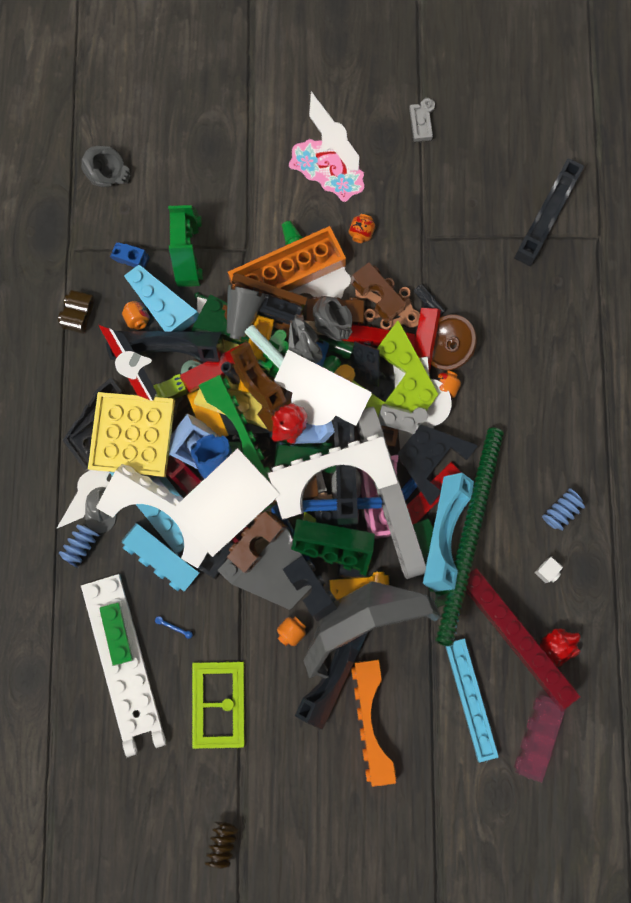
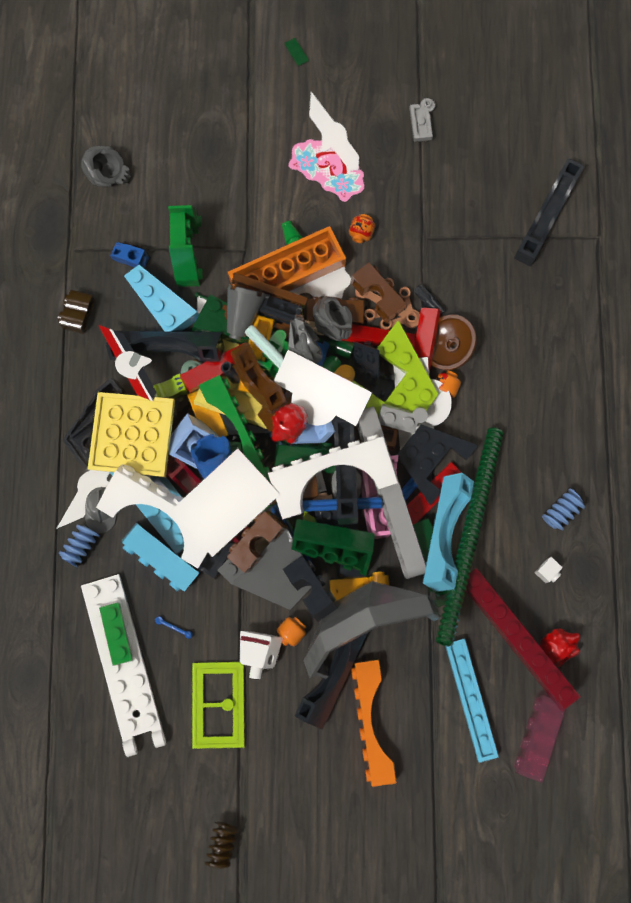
(135, 315): orange head -> none
(258, 651): none -> white torso
(296, 52): none -> dark green window

